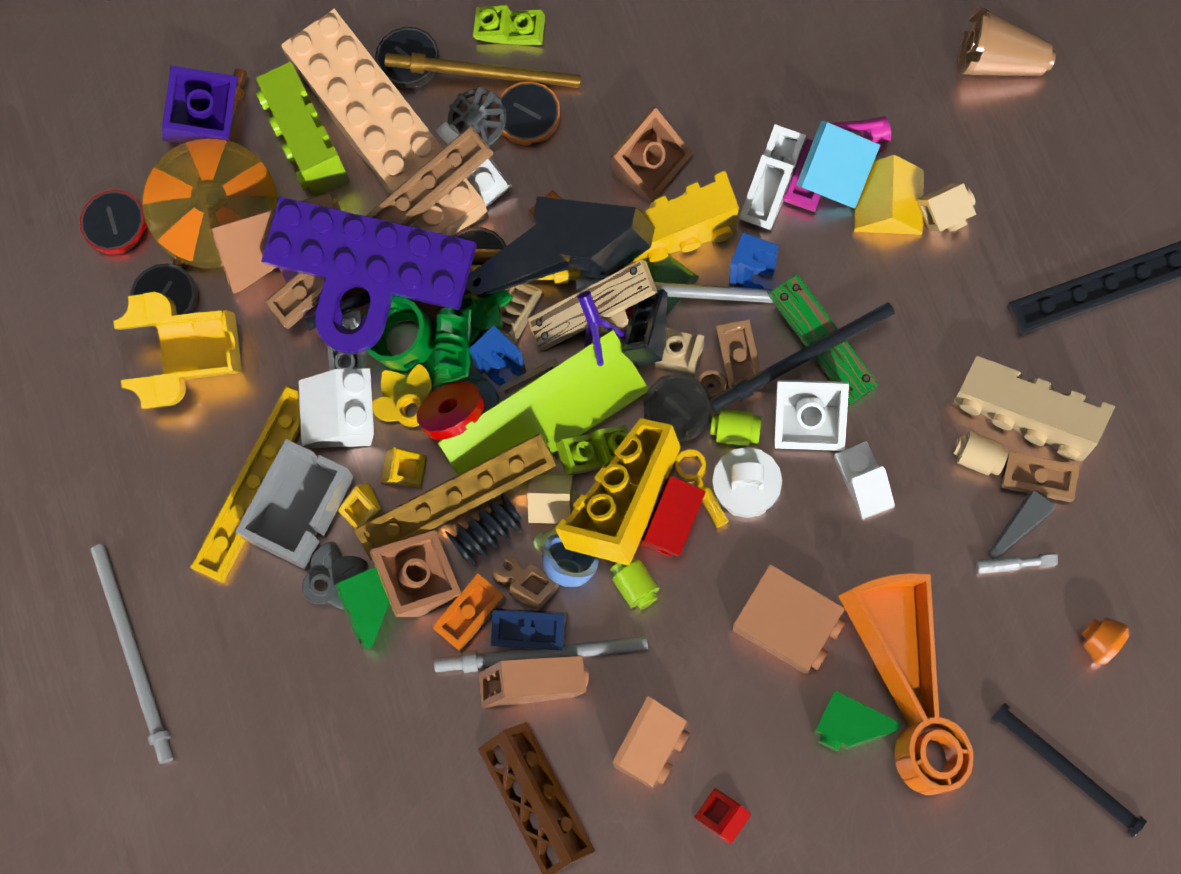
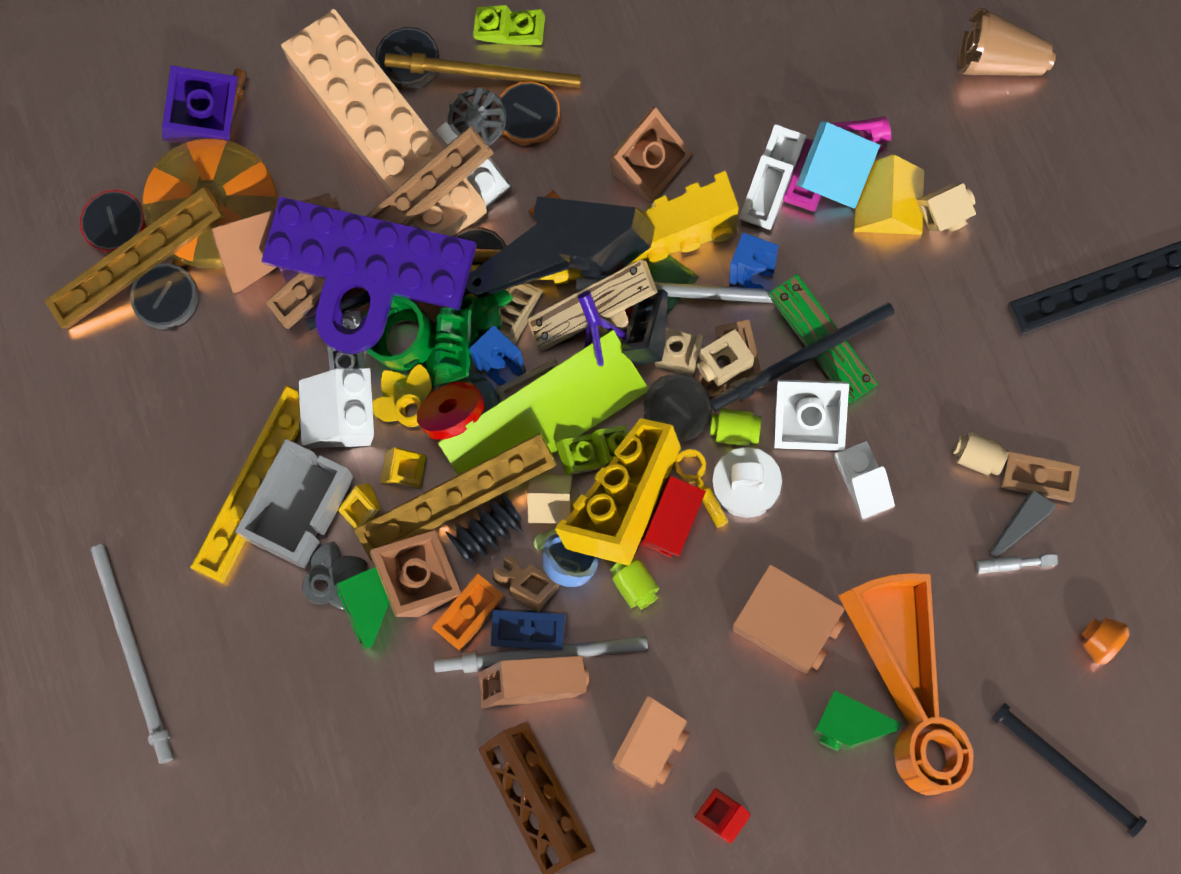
(135, 258): none -> pearl gold plate
(189, 343): yellow piece -> none
(302, 130): lime wedge -> none
(730, 348): none -> tan brick
(1034, 409): tan wedge -> none

